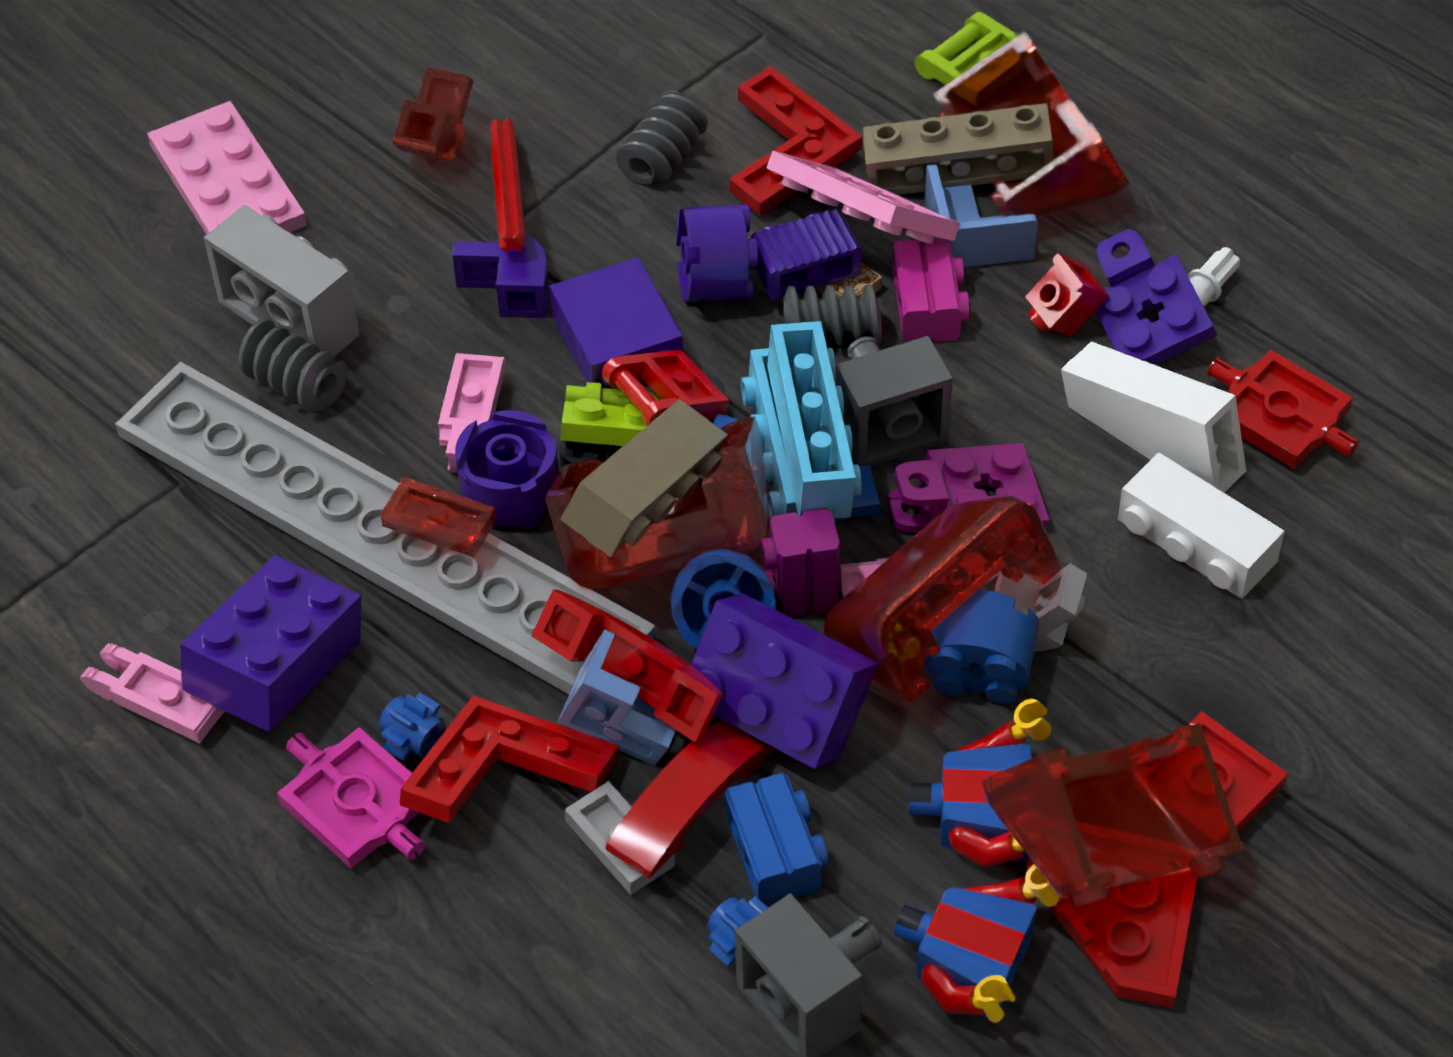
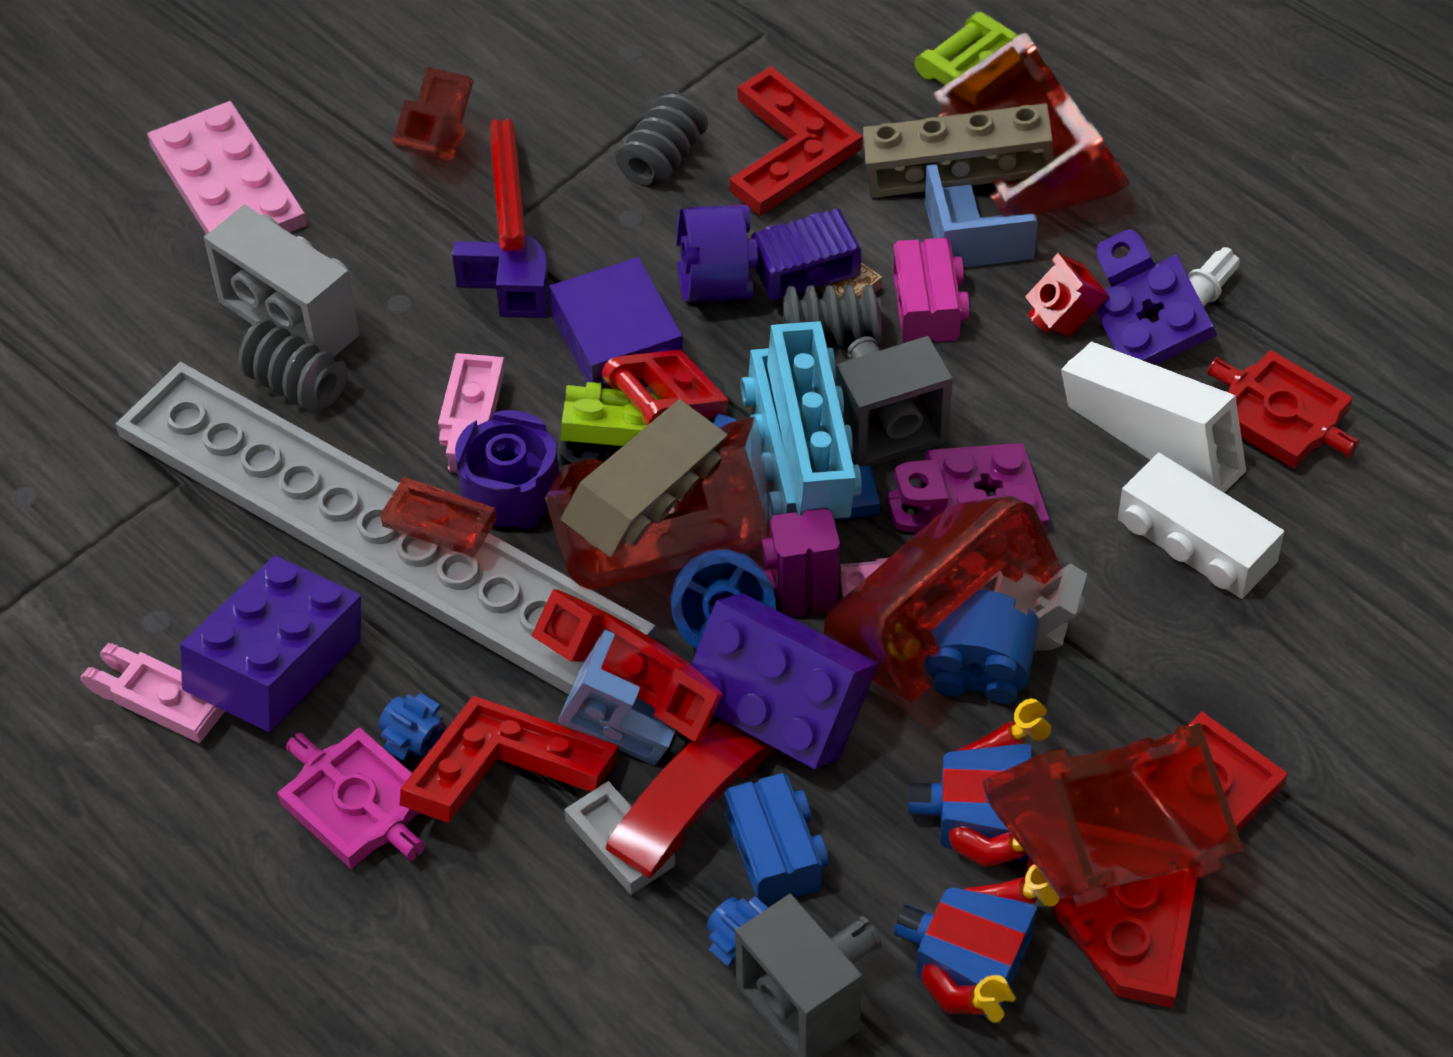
(862, 199): bright pink plate -> none

